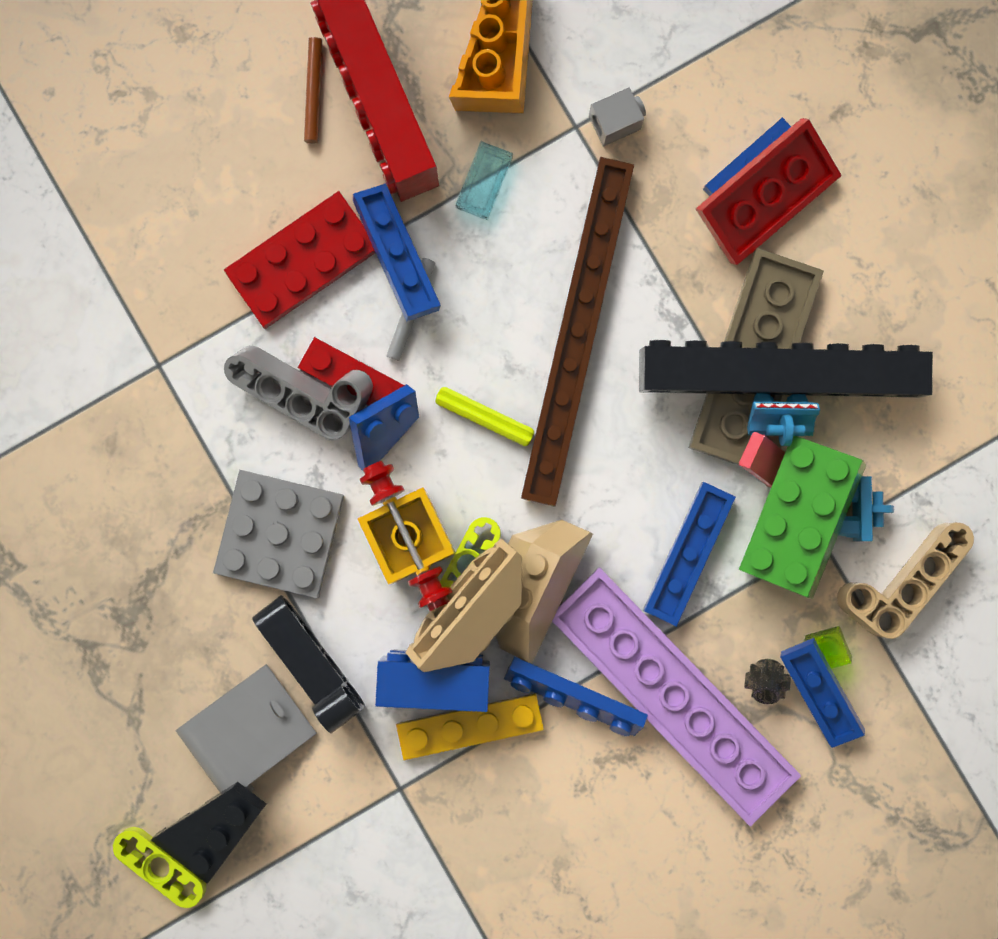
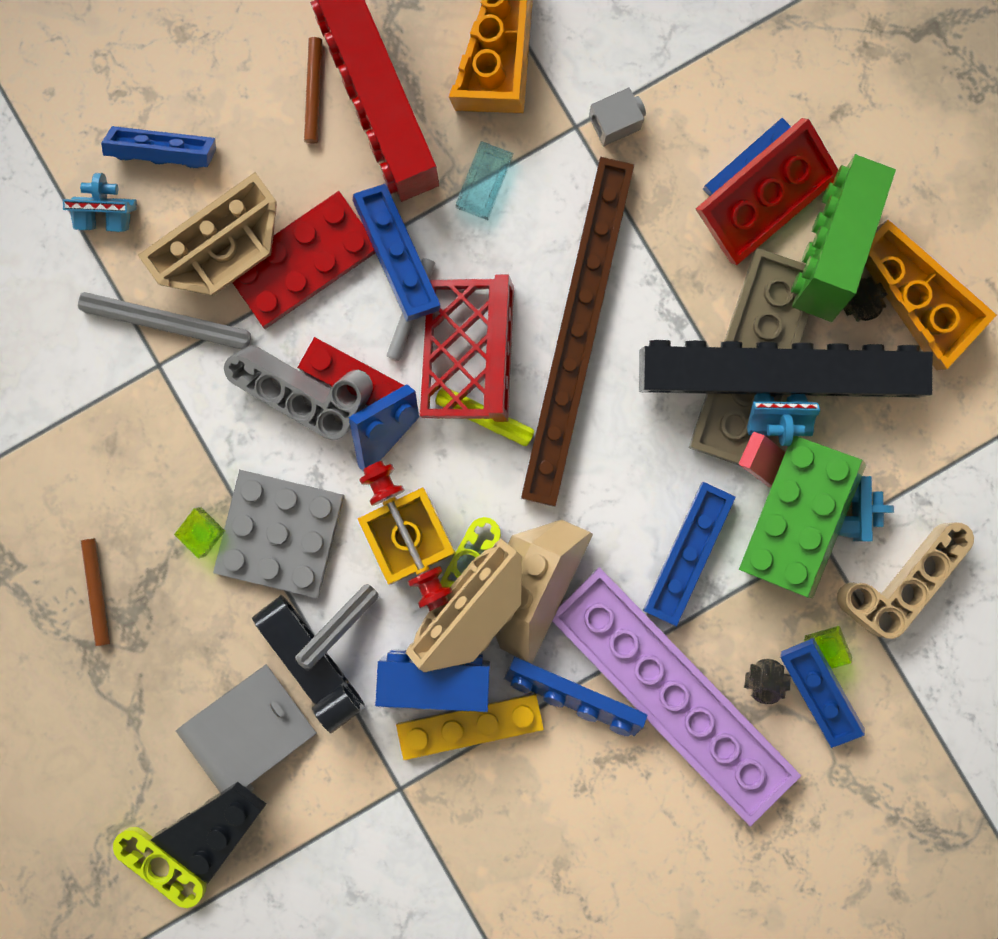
(84, 208): none -> dark azure hips
(95, 592): none -> dark orange bar
(159, 147): none -> blue plate
(164, 320): none -> light grey axle
(199, 532): none -> clear neon green plate
(216, 241): none -> tan wedge
(336, 627): none -> light grey axle
(497, 350): none -> red fence
(842, 238): none -> bright green brick
(867, 301): none -> clear smoke gear
(926, 296): none -> light orange wedge

